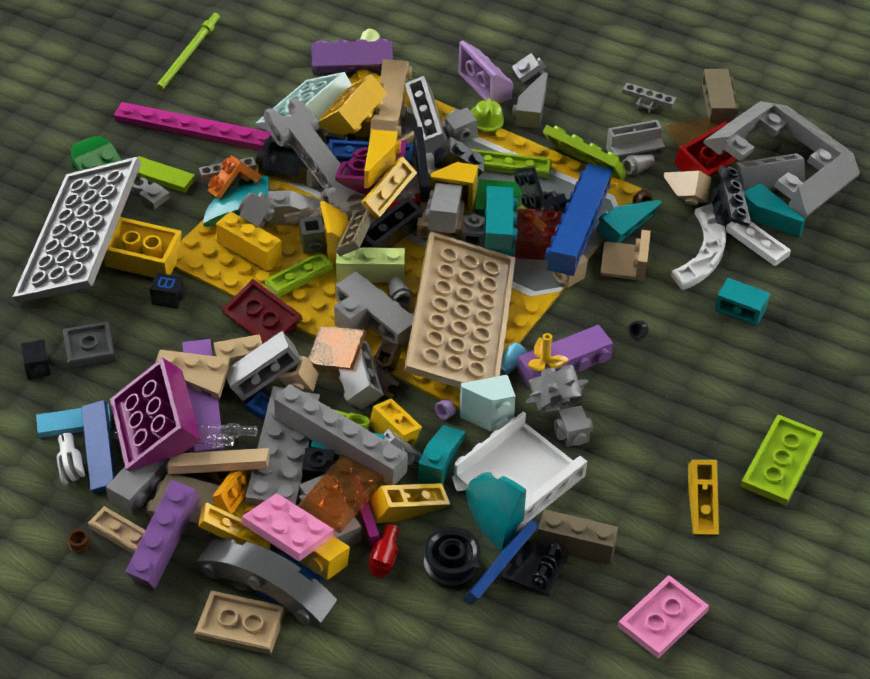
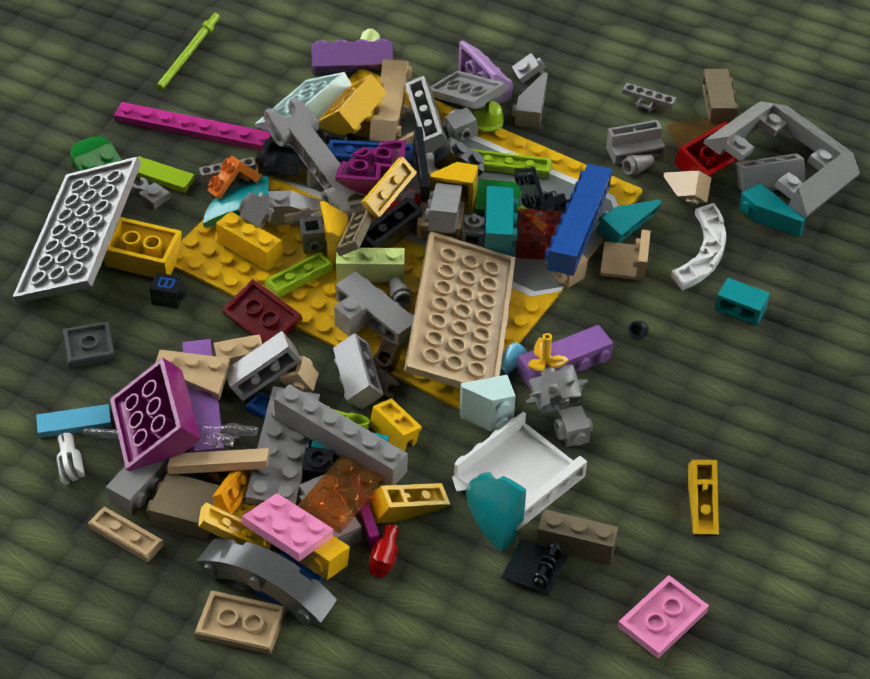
(35, 359): black brick -> none
(78, 536): reddish brown plate -> none
(98, 445): tile -> none
(163, 534): medium lavender brick -> none
(337, 347): clear orange piece -> none
(380, 155): yellow slope -> none
(413, 454): light grey piece -> none
(439, 455): teal slope -> none
(445, 409): lavender hinge -> none
(448, 569): black wheel -> none
(468, 89): none -> light grey plate
(500, 562): blue tile -> none
(587, 153): lime plate -> none
(642, 196): reddish brown plate -> none
(729, 198): black bracket -> none
(759, 242): white plate -> none
(781, 459): lime plate -> none

